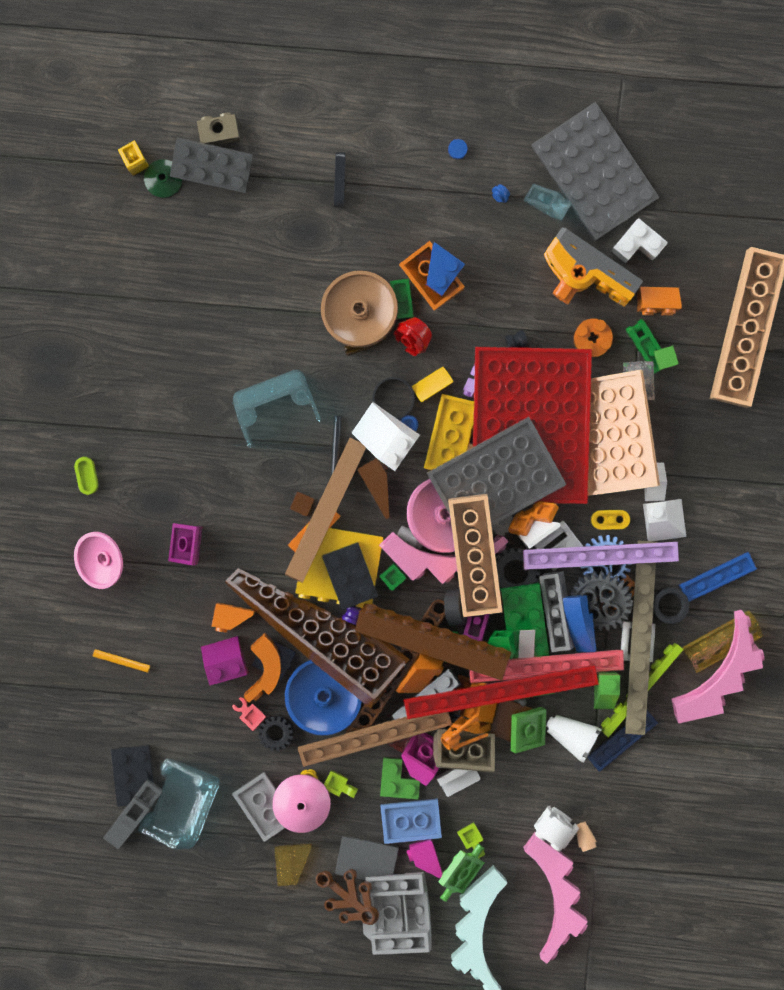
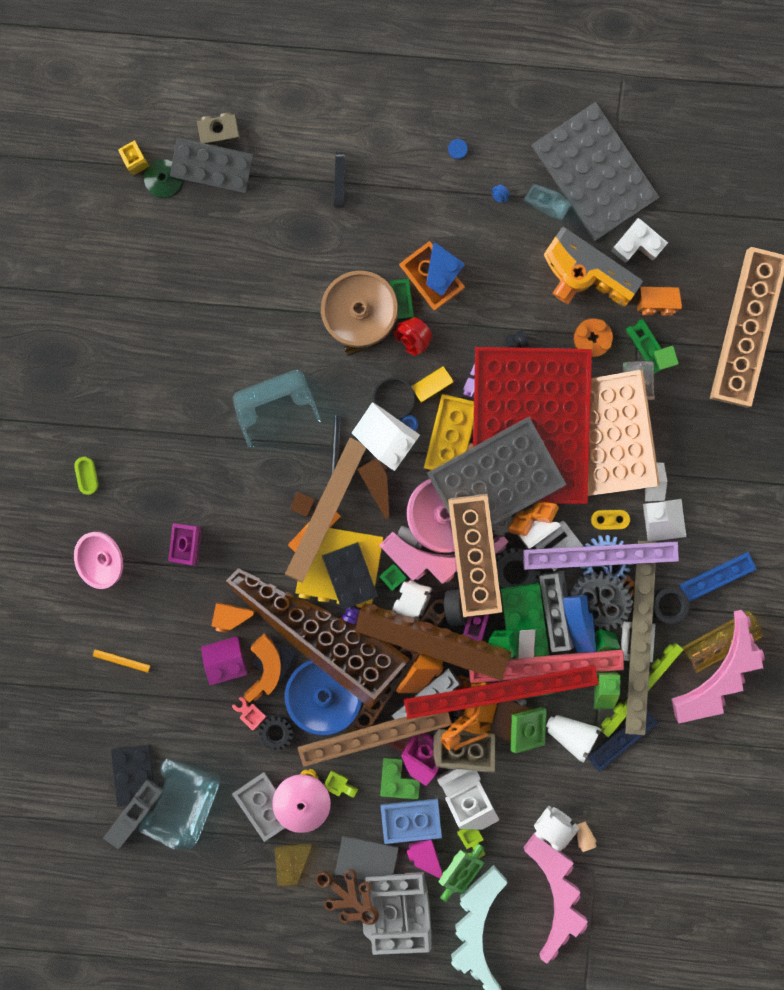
(413, 600): none -> white brick
(472, 808): none -> white slope
(606, 641): none -> green panel

